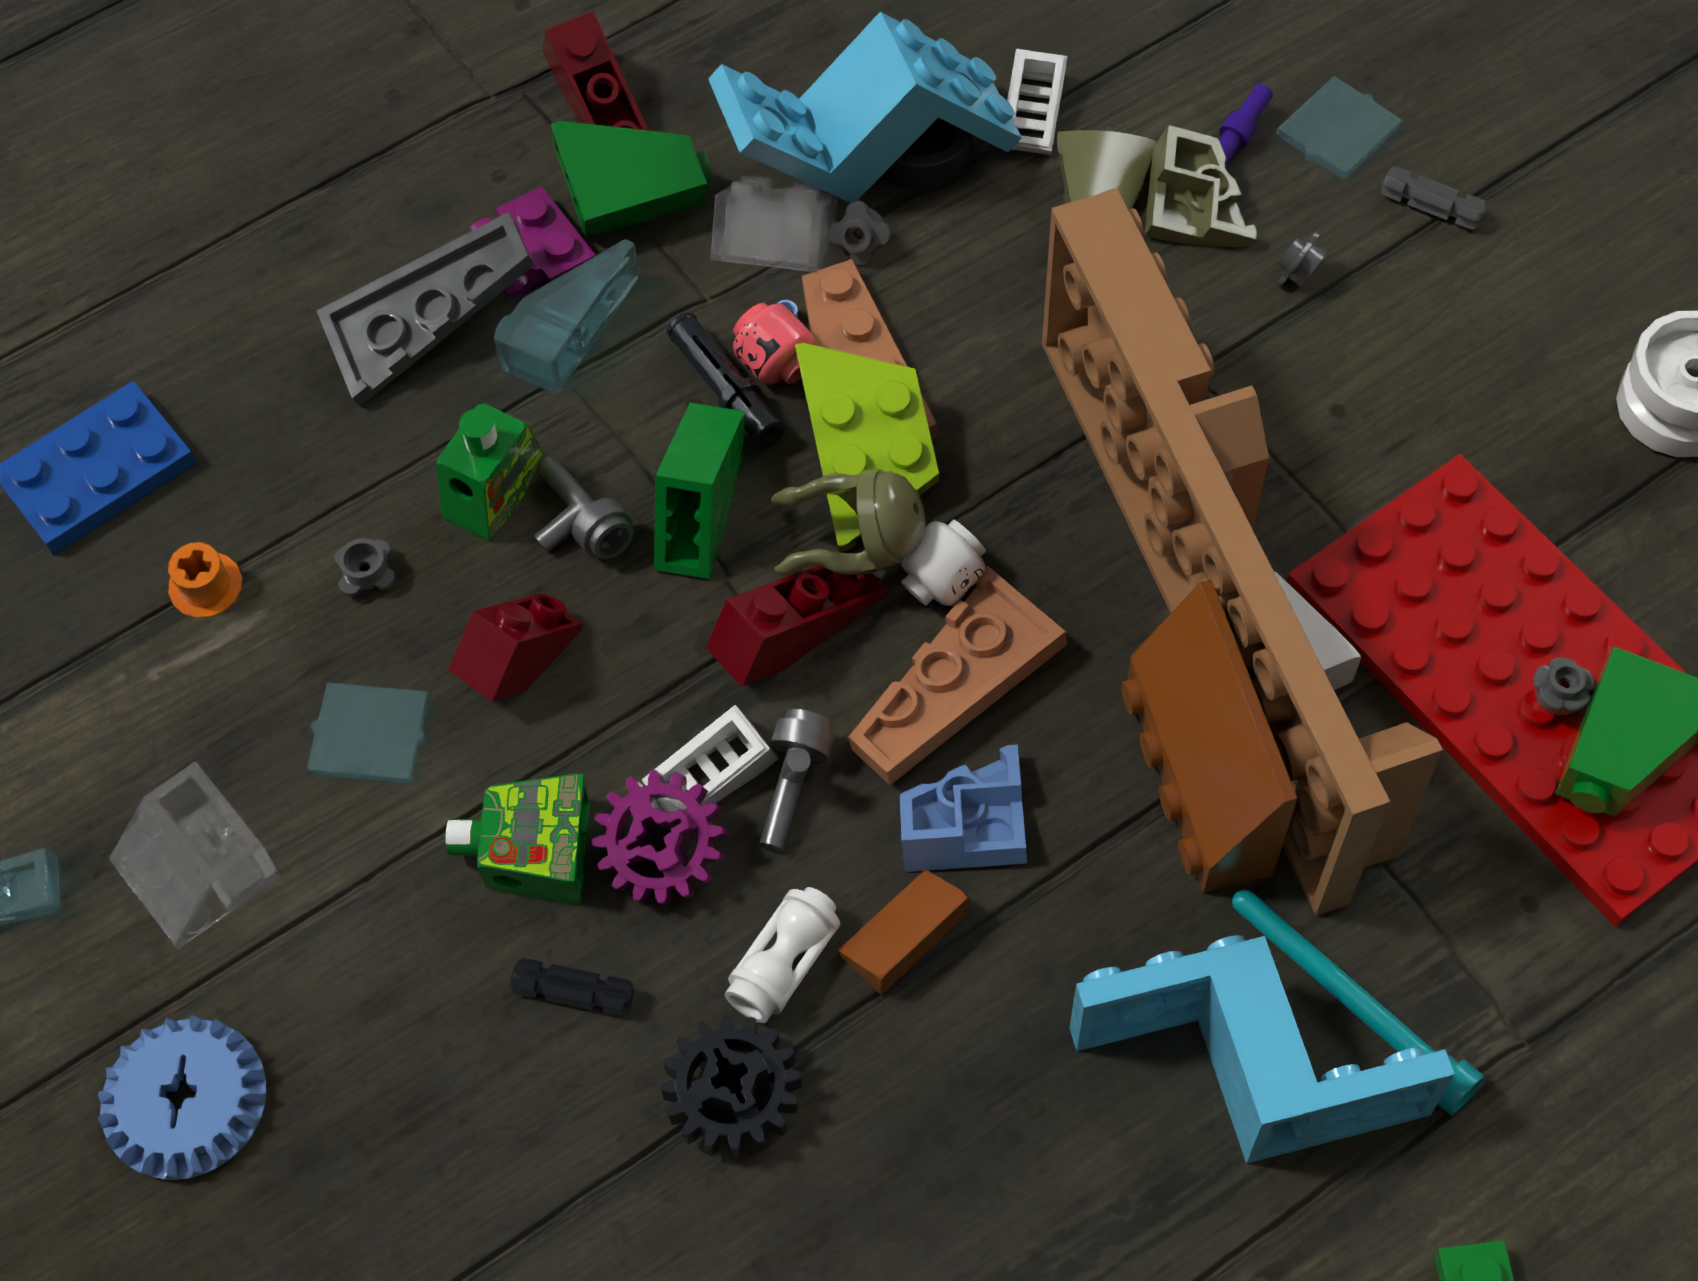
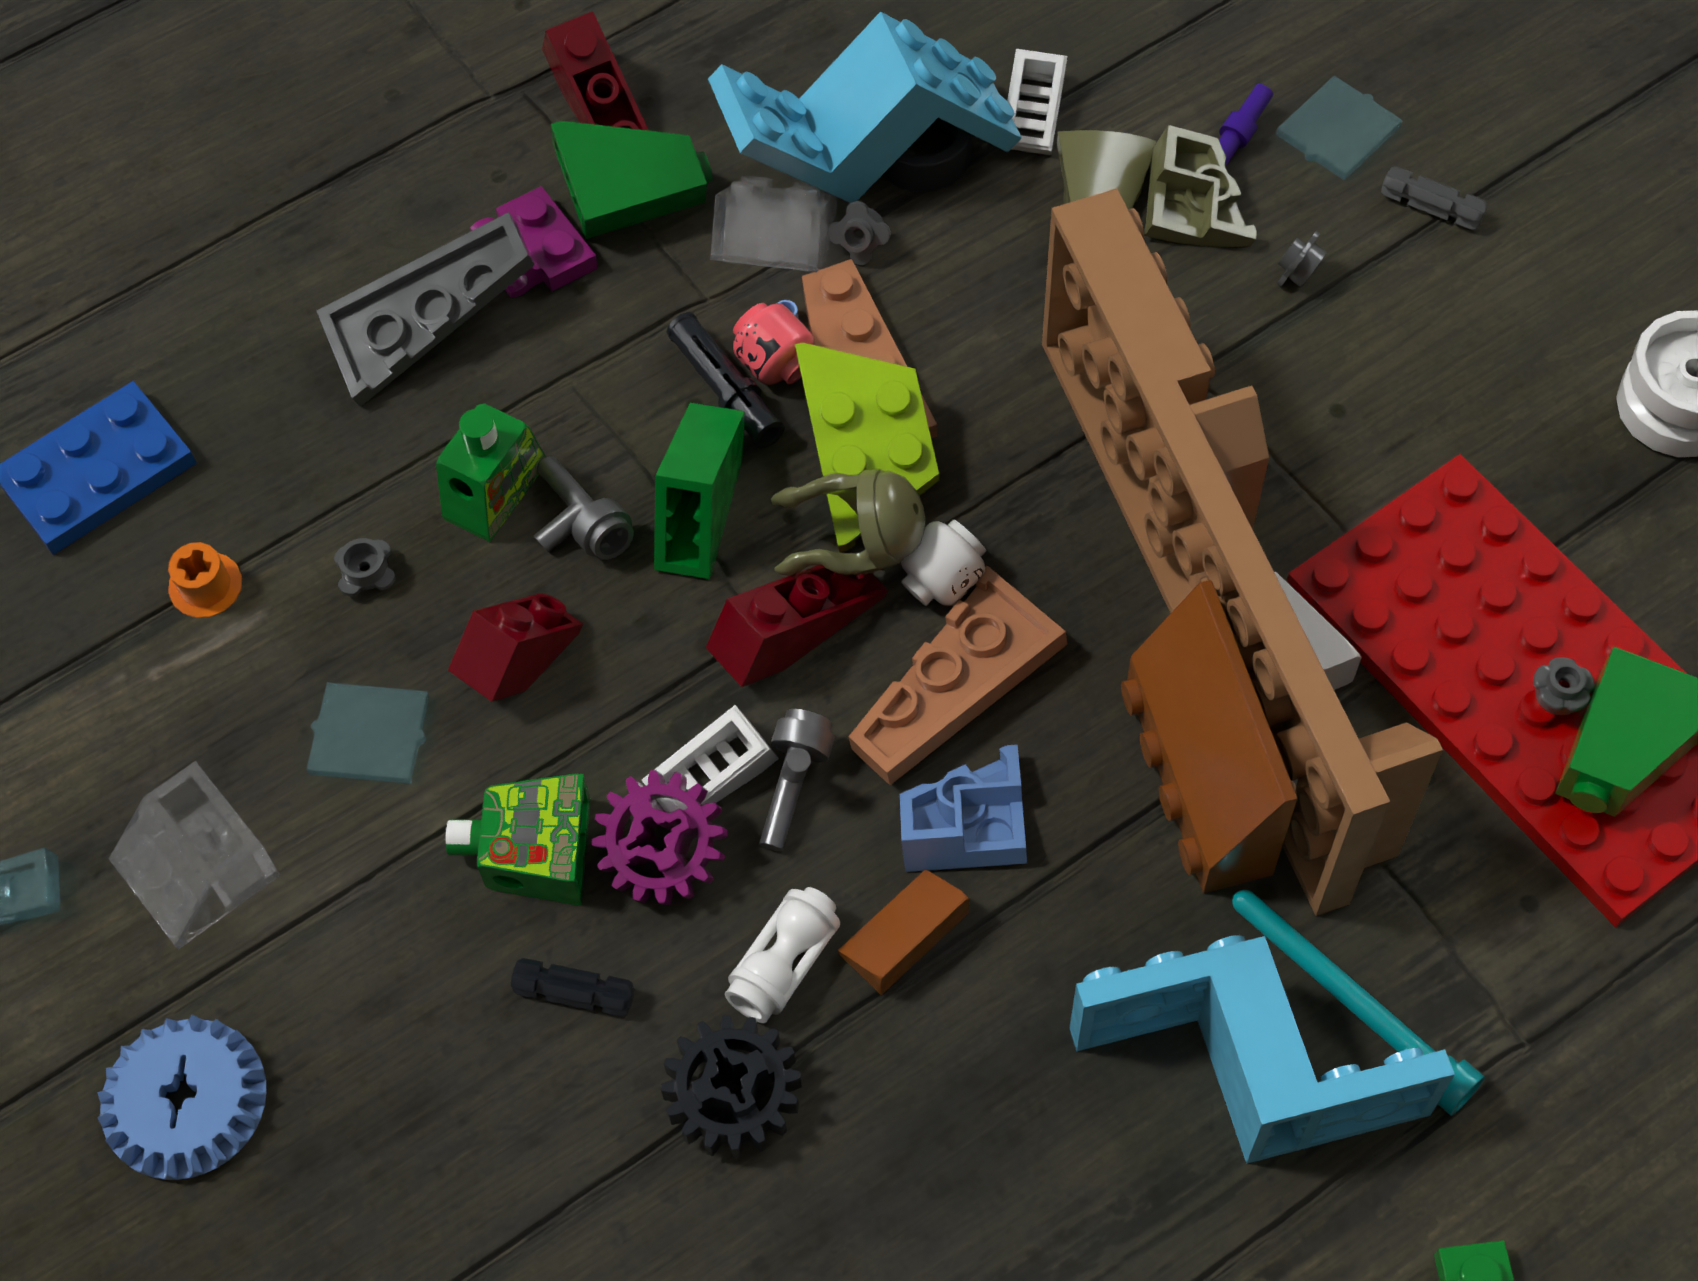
(563, 319): clear light blue slope -> none

